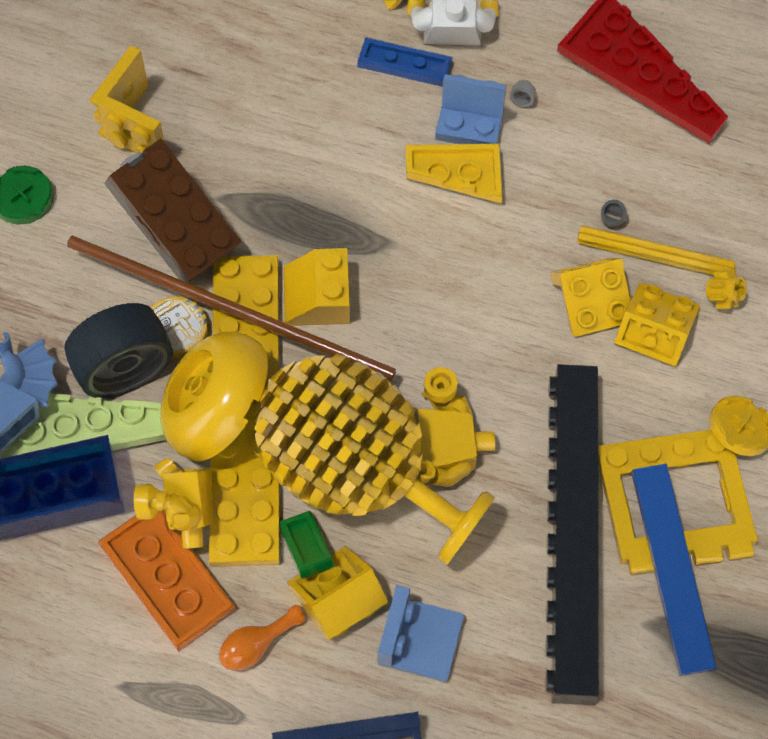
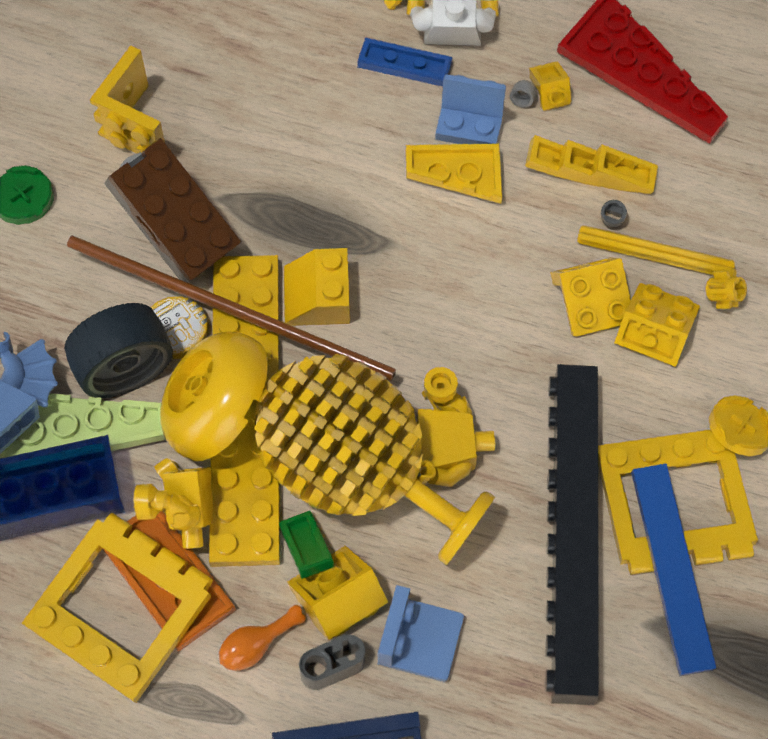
(92, 648): none -> yellow hinge
(344, 667): none -> dark grey beam
(552, 85): none -> yellow bracket
(593, 167): none -> yellow slope

